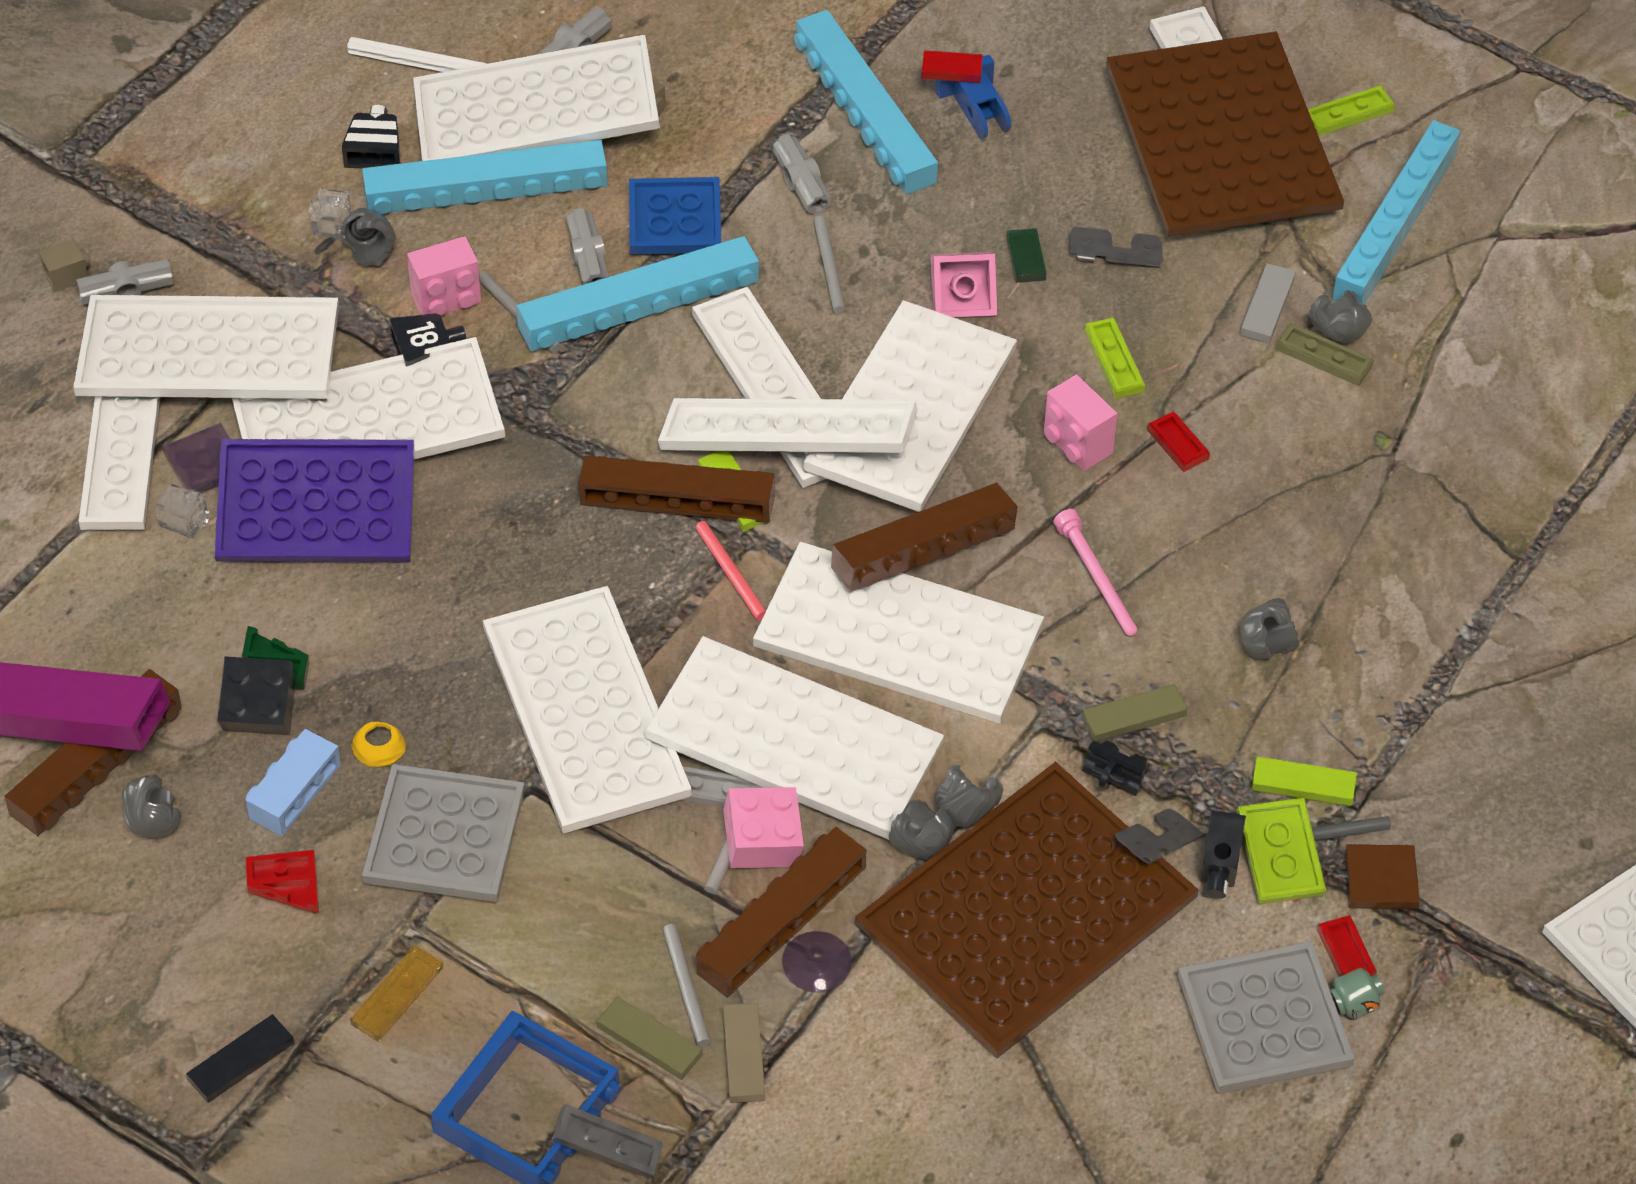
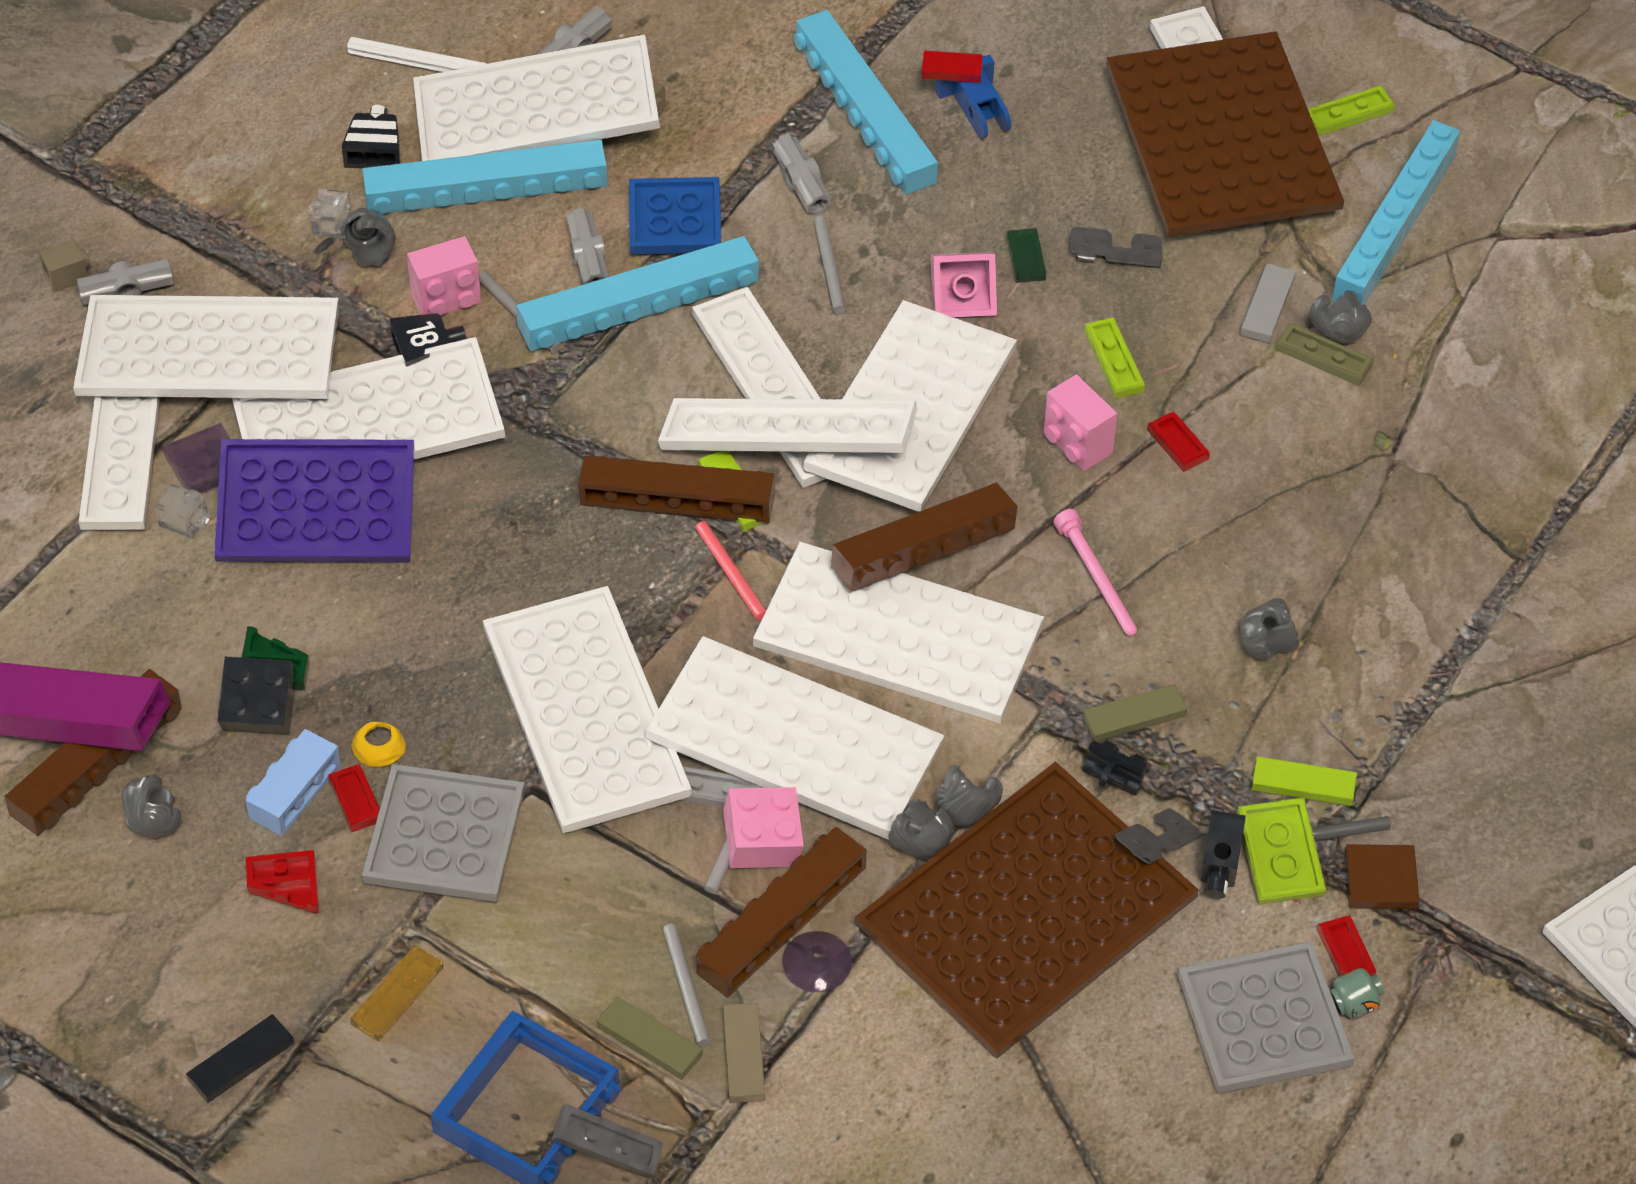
(355, 797): none -> red tile

